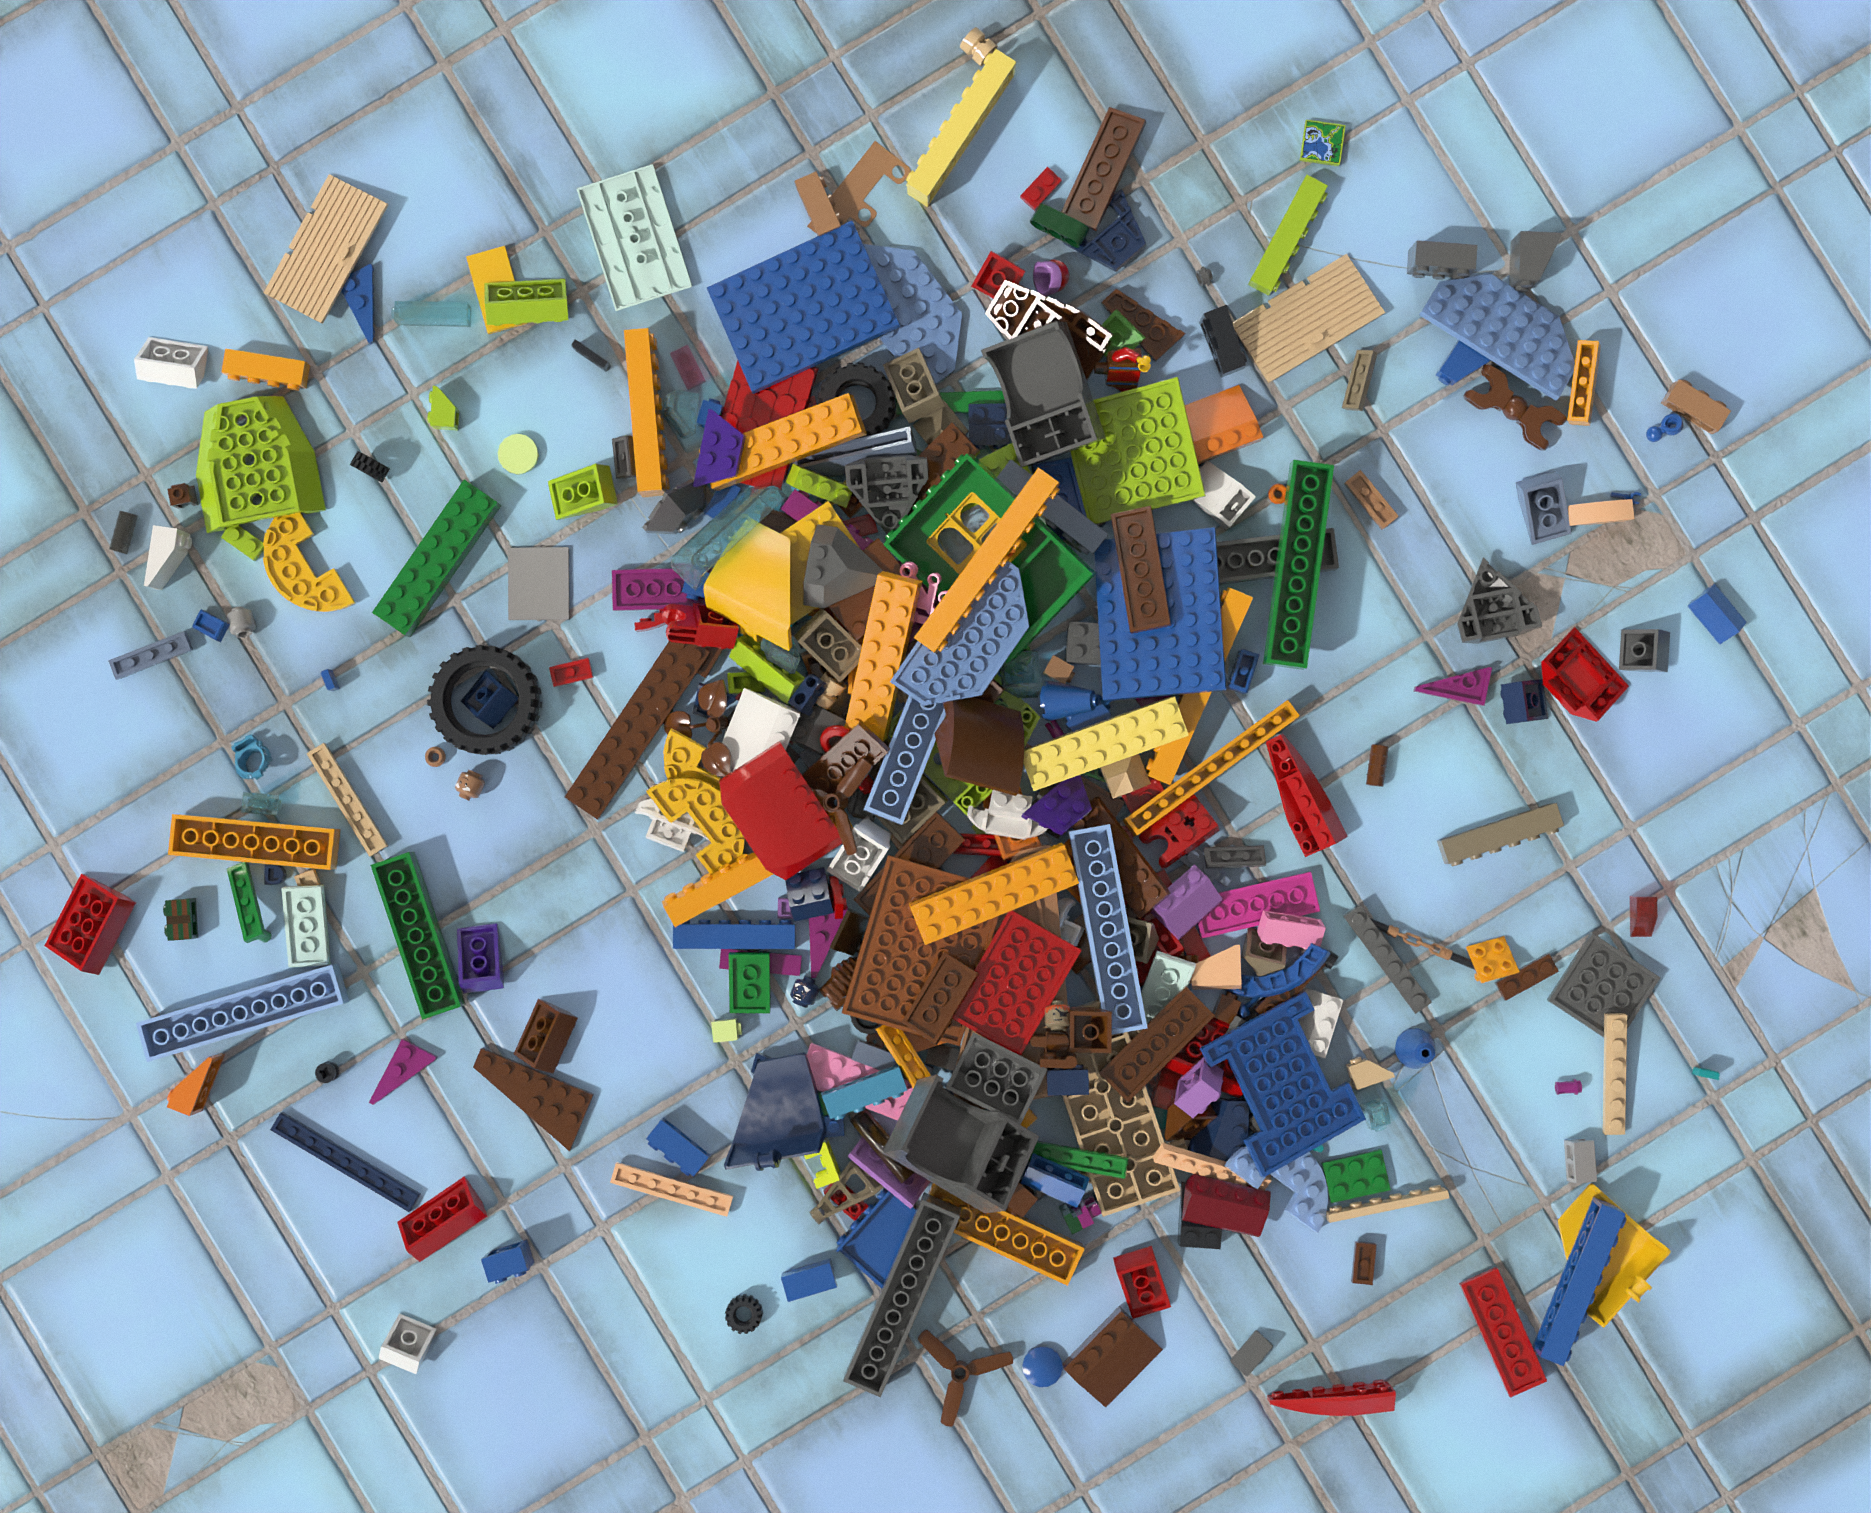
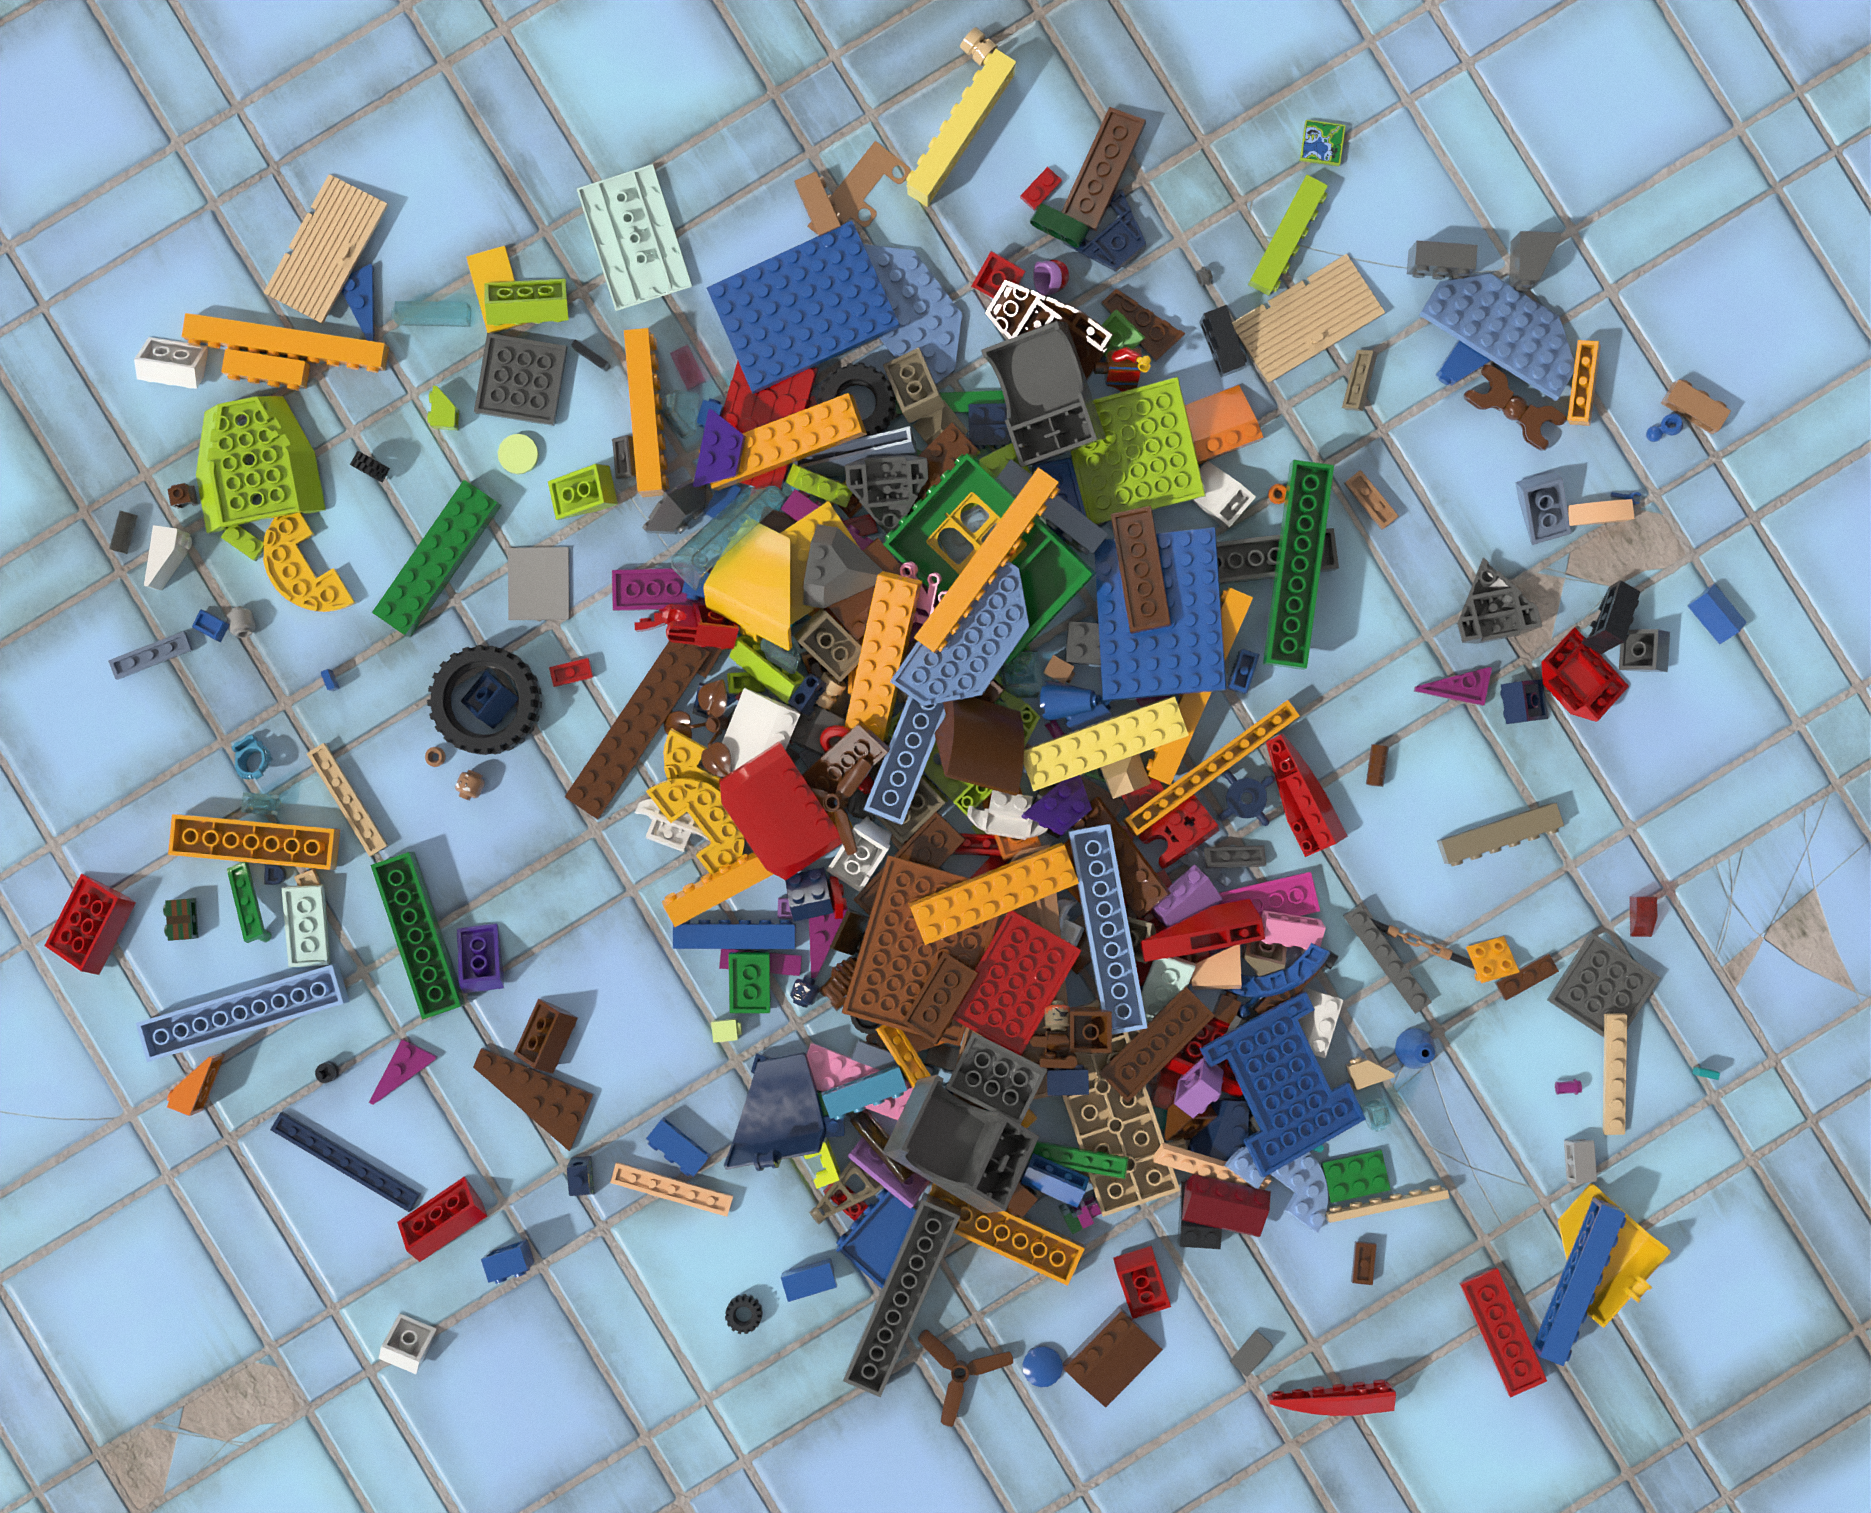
(286, 342): none -> light orange brick
(520, 379): none -> dark grey plate
(580, 1176): none -> dark blue torso
(1207, 930): none -> red wedge
(1235, 804): none -> dark blue plate
(1614, 619): none -> black wedge

